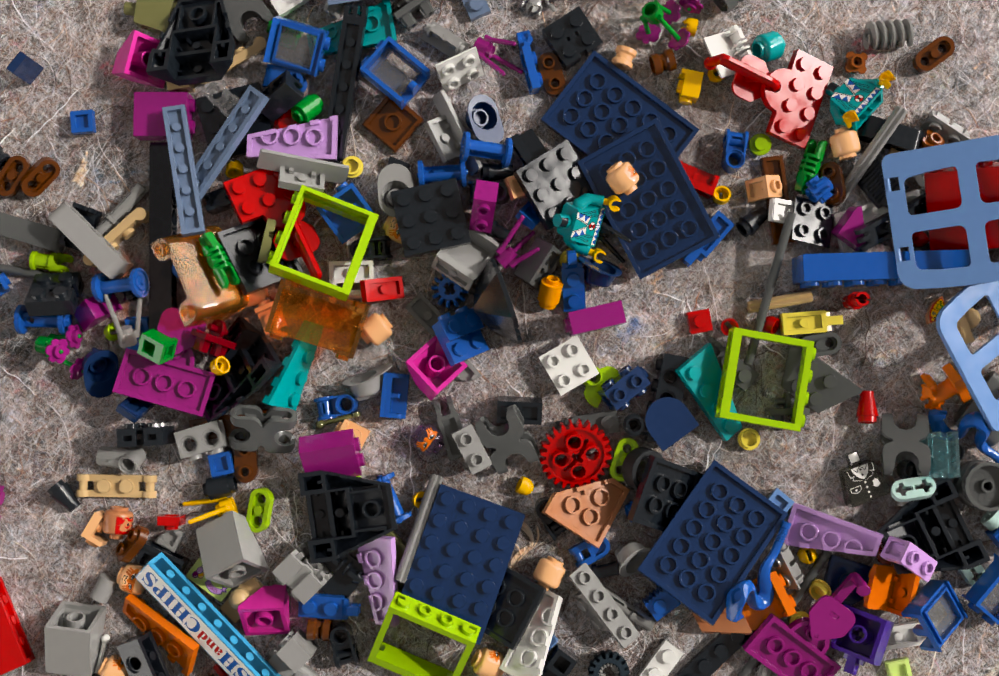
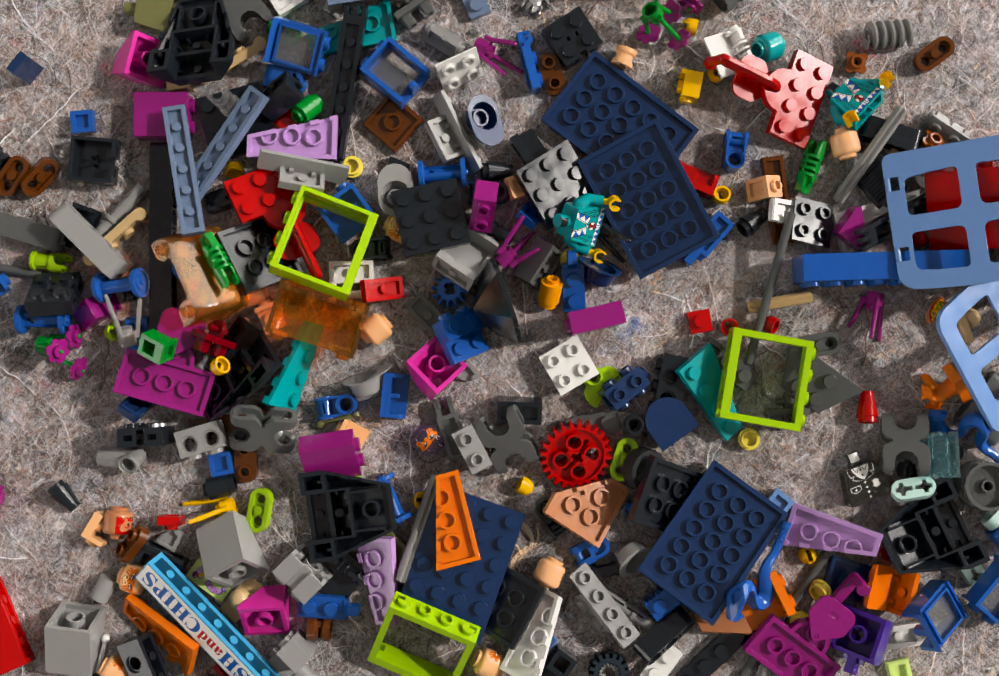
(83, 160): none -> black piece
(100, 372): dark blue piece -> none
(116, 485): tan plate -> none
(267, 241): olive tile -> none
(344, 650): black piece -> none
(454, 529): none -> orange wing
(486, 149): blue hose -> none
(622, 178): light nougat head -> none
(662, 62): reddish brown wheel -> none
(663, 635): none -> black beam
(760, 144): lime plate -> none
(790, 572): light grey hinge -> none
(808, 322): light yellow hinge -> none
(819, 189): blue gear -> none
(837, 180): reddish brown plate -> none
(856, 300): red pin -> none
(875, 303): none -> magenta plant
(909, 556): lavender bracket -> none

